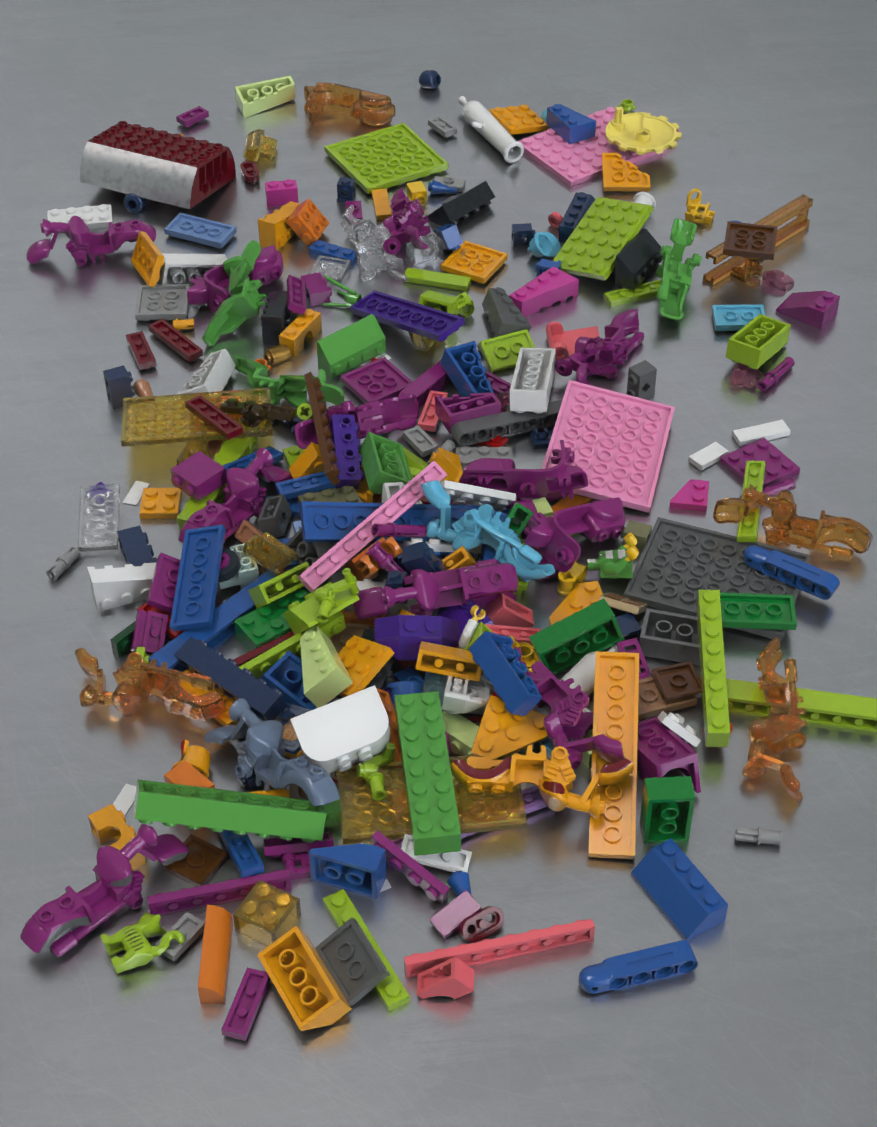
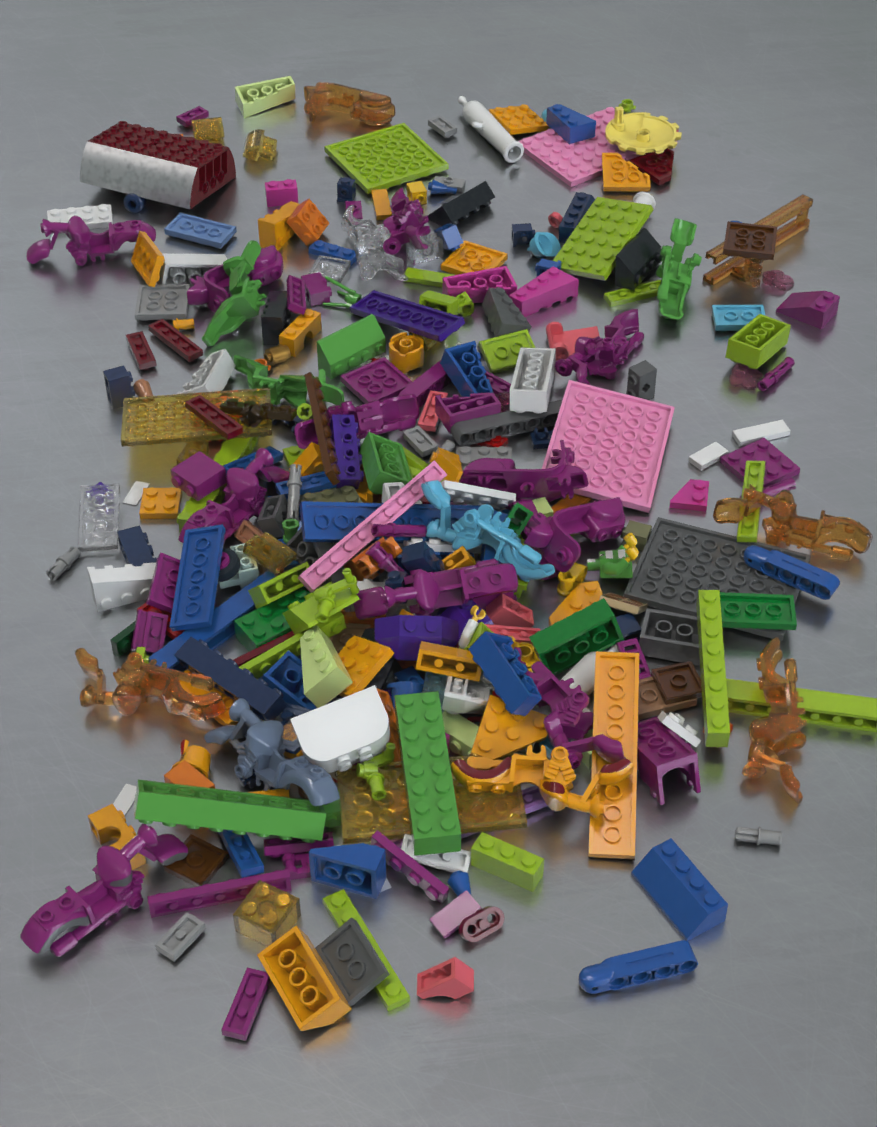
(134, 942): lime animal -> none
(207, 129): none -> clear yellow brick
(215, 955): orange brick -> none
(249, 172): dark red plate -> none
(290, 529): none -> bright green bush
(294, 485): none -> light grey pin
(406, 351): none -> light orange brick
(429, 79): dark blue head -> none
(478, 282): none -> dark pink wedge
(504, 947): coral plate -> none
(507, 861): none -> lime brick
(656, 165): none -> dark red plate
(667, 809): green brick -> none
(693, 207): yellow piece -> none

